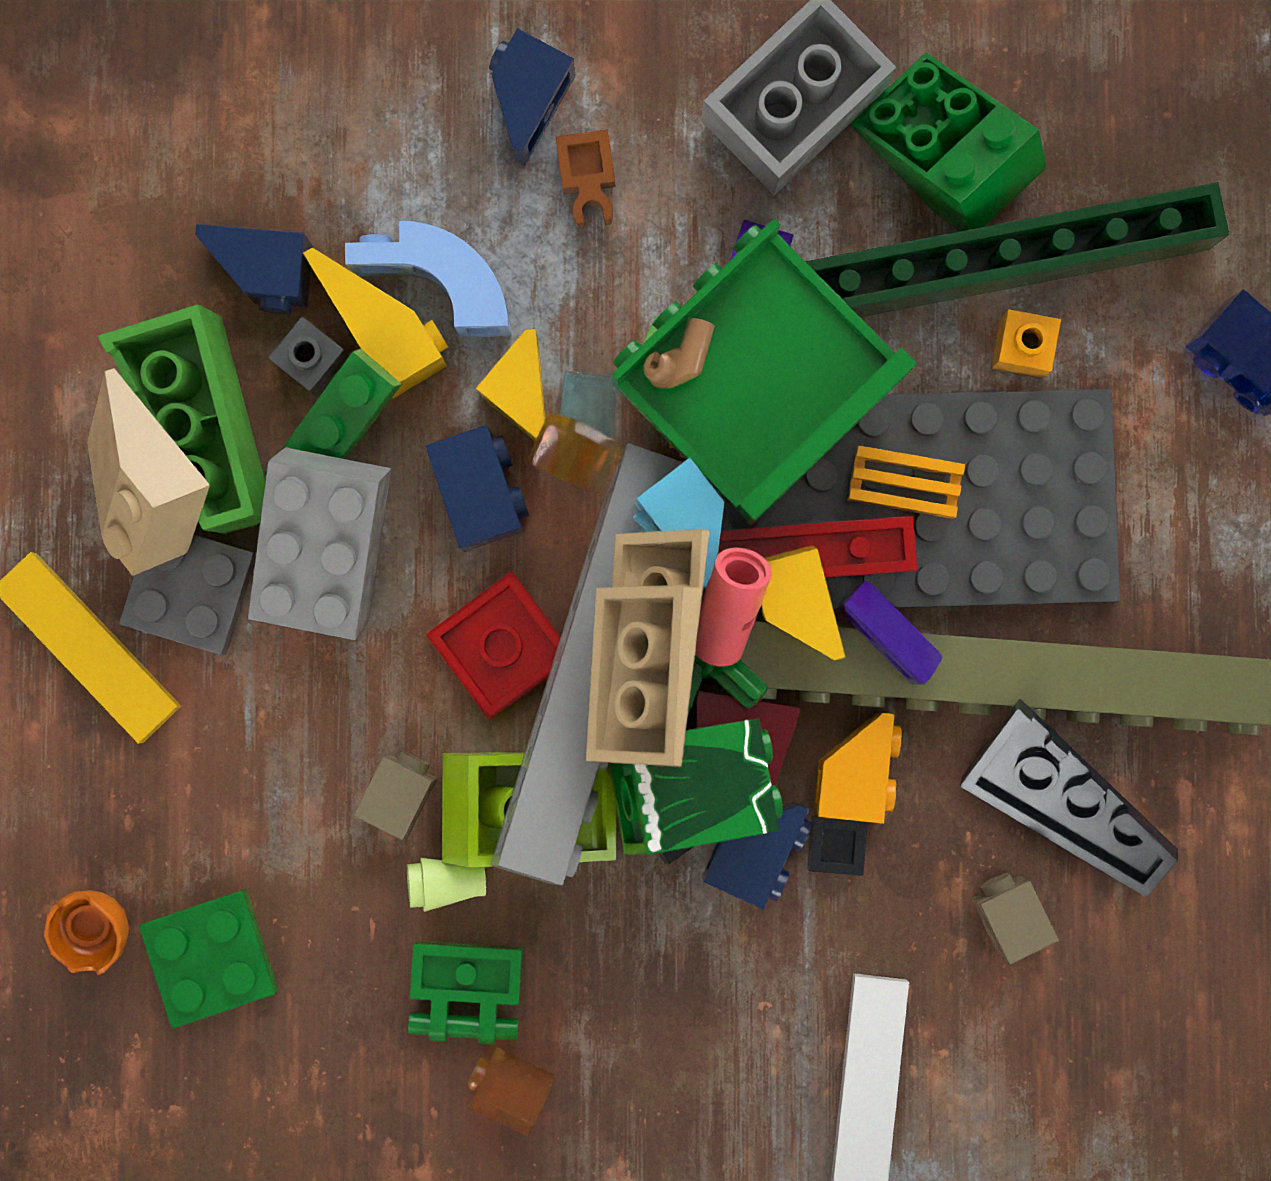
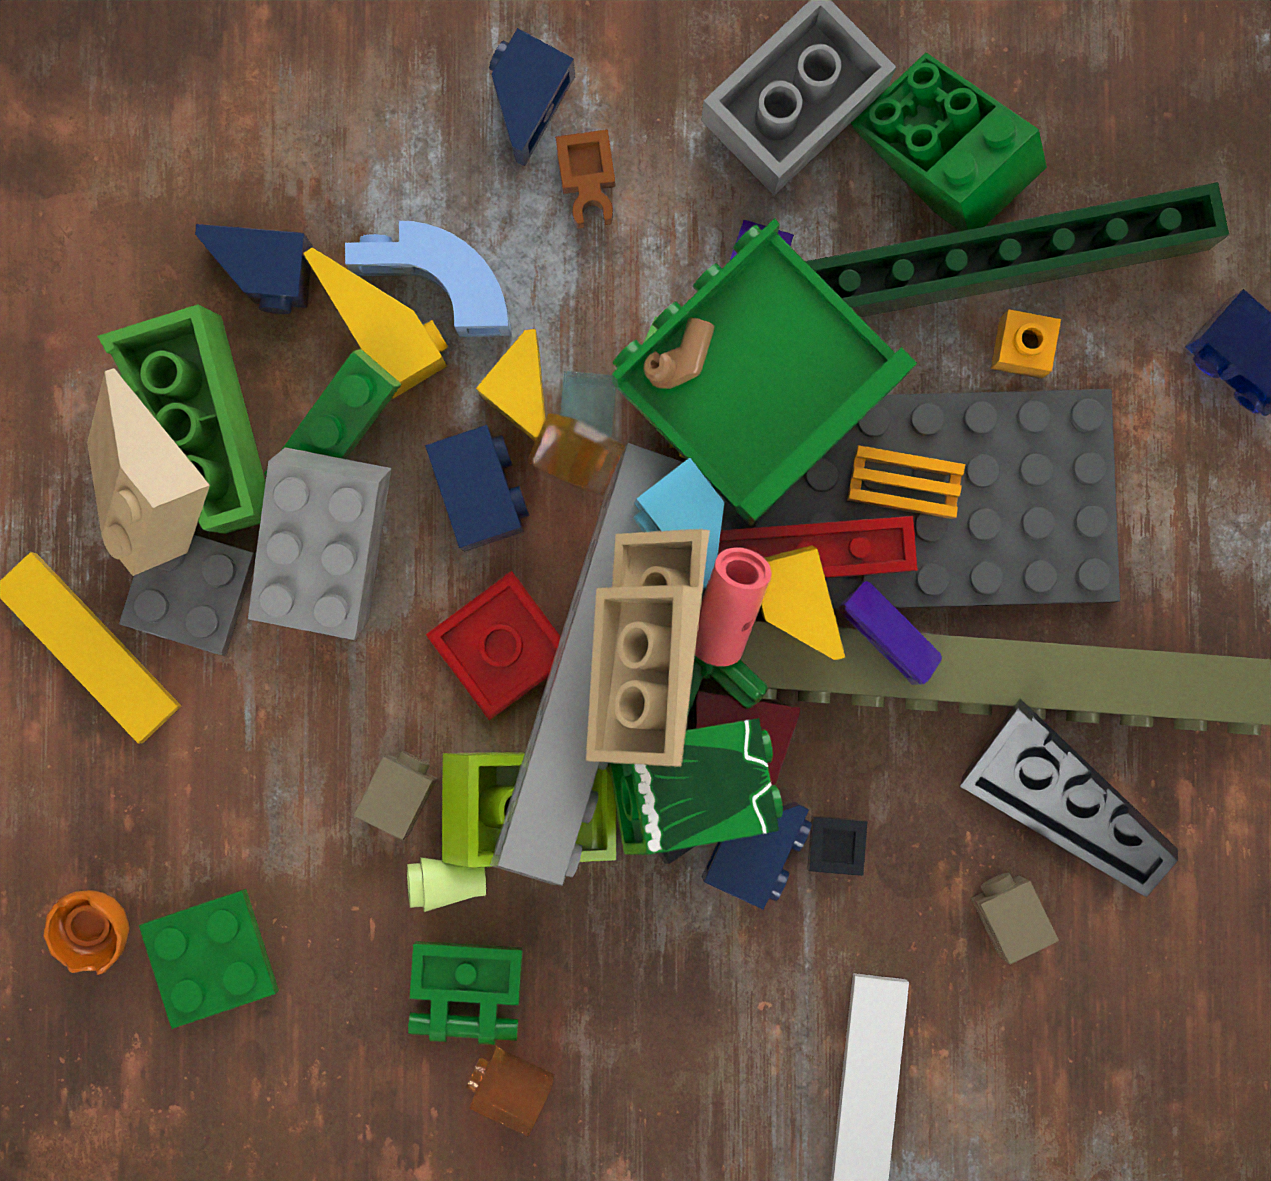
(321, 369): dark grey plate -> none
(855, 773): light orange slope -> none

